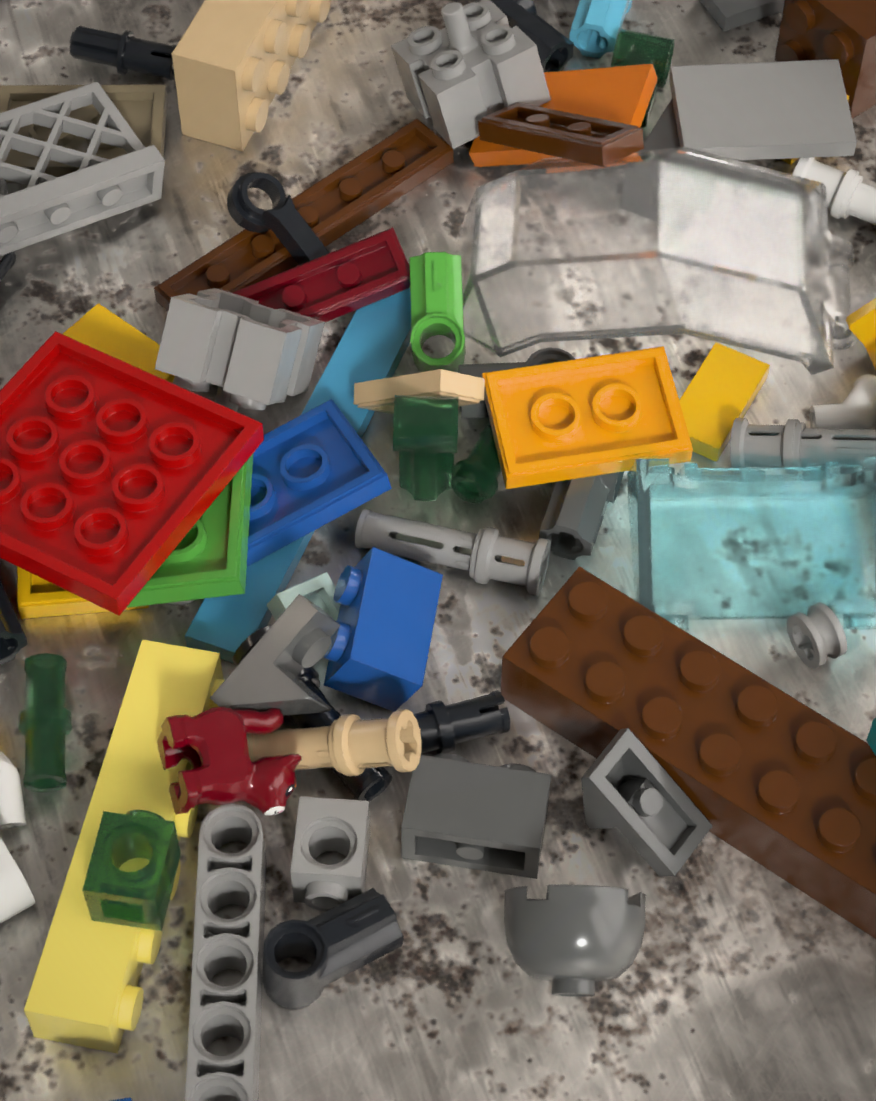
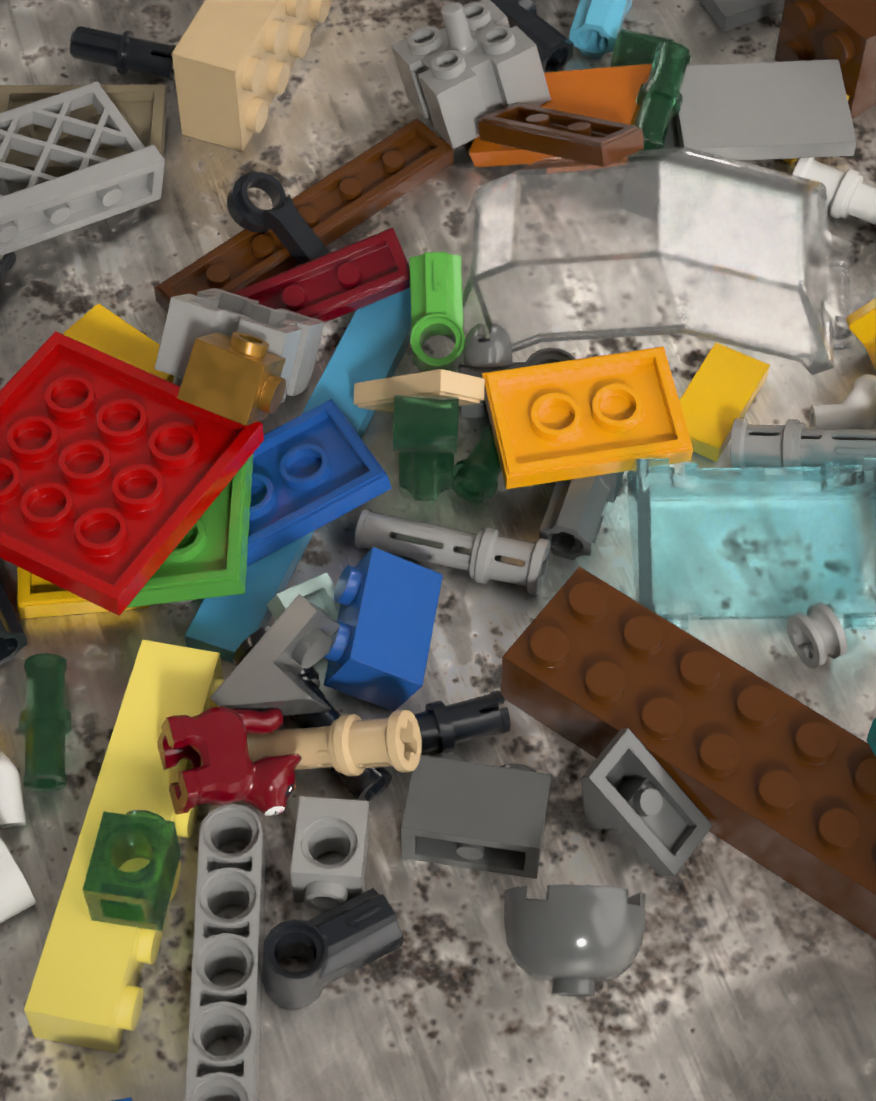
(234, 377): none -> pearl gold brick
(487, 351): none -> dark grey hinge
(660, 96): none -> clear green pin

